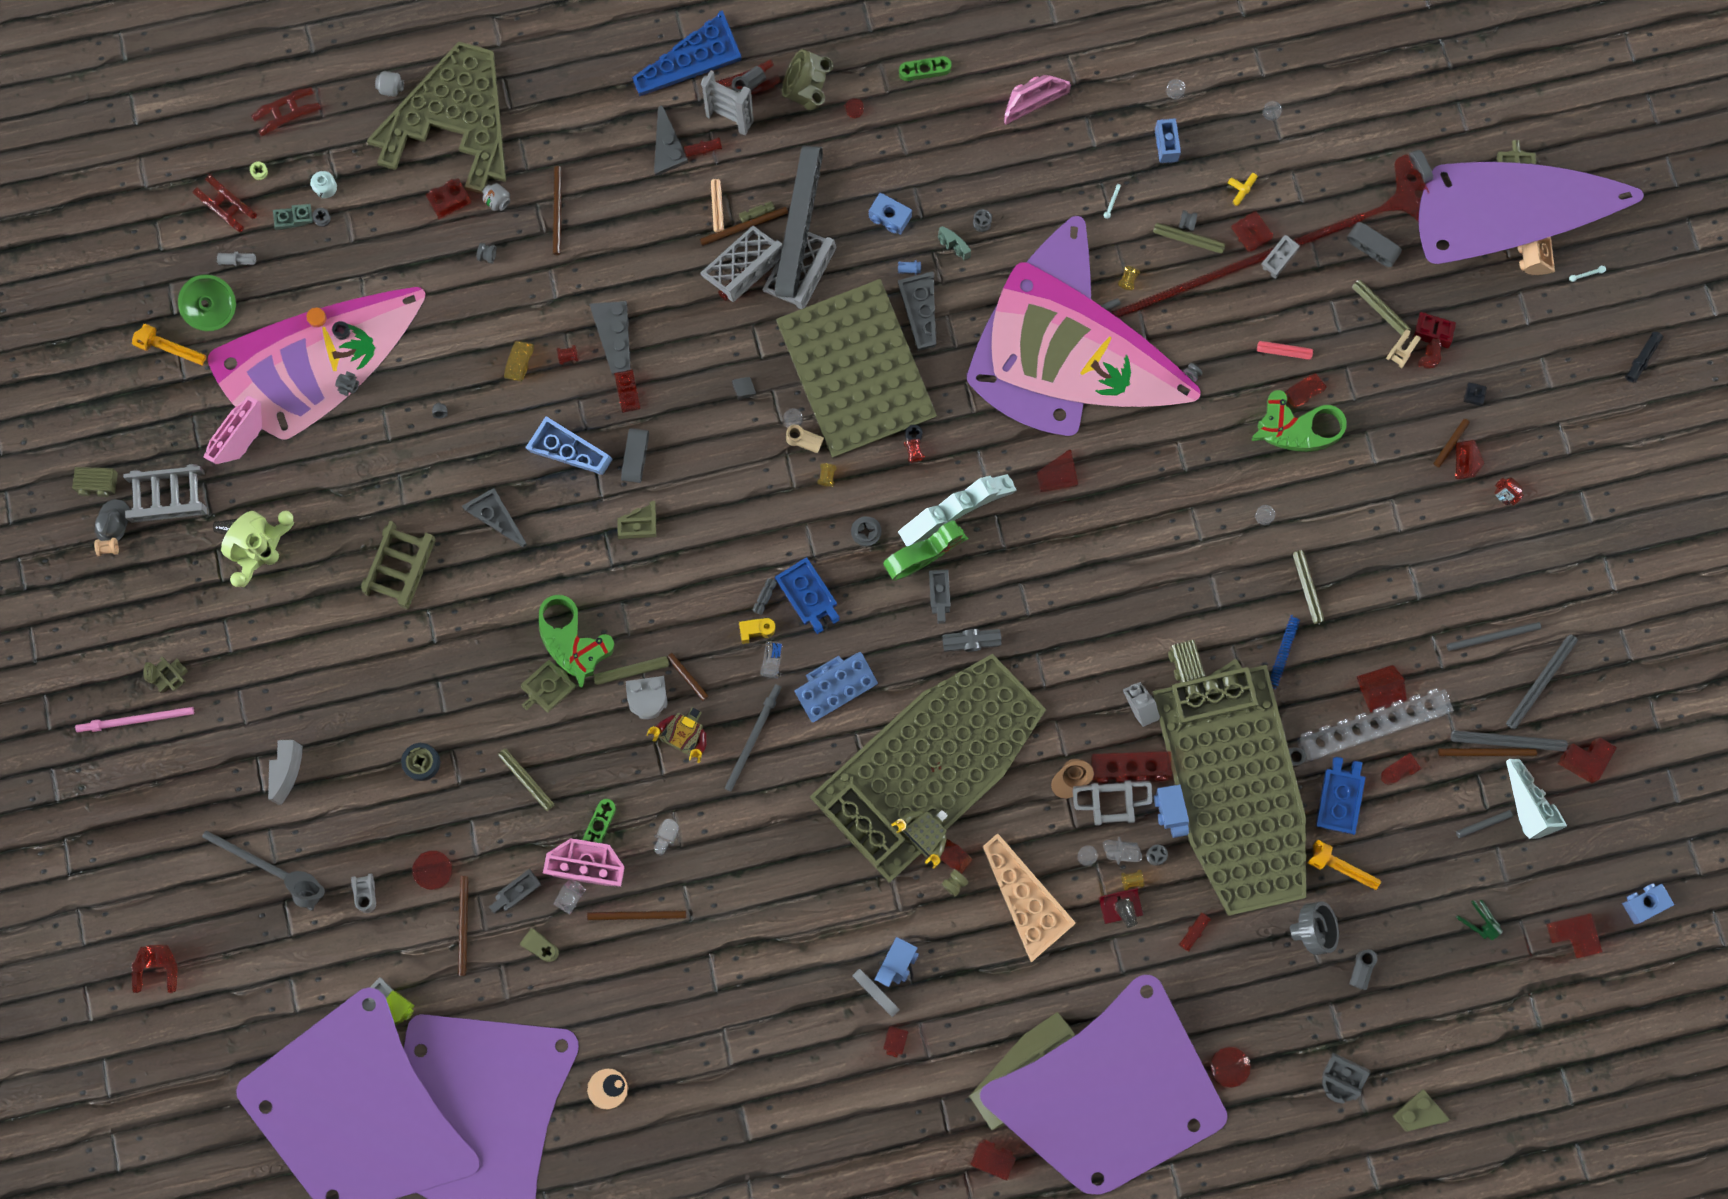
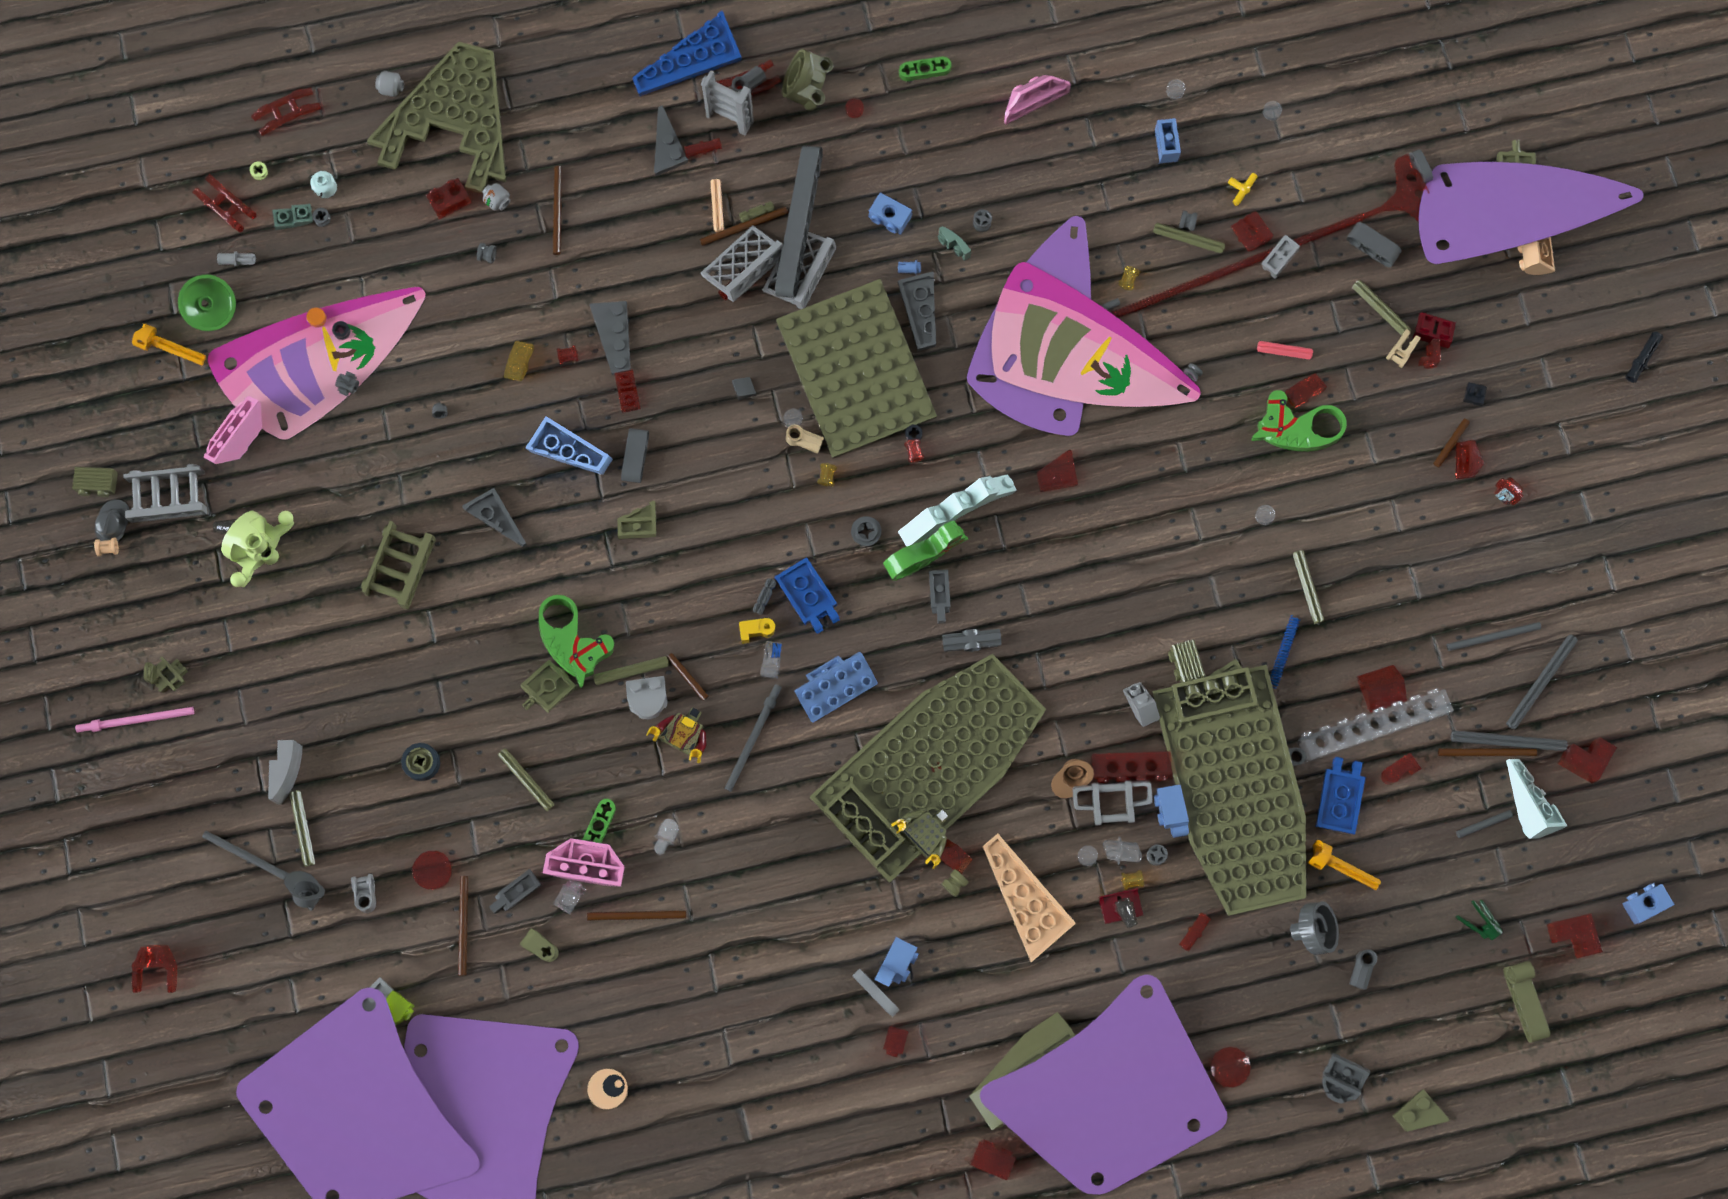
(302, 828): none -> axle
(1107, 215): light aqua hinge -> none
(1526, 1001): none -> olive beam
(1601, 270): light aqua hinge -> none

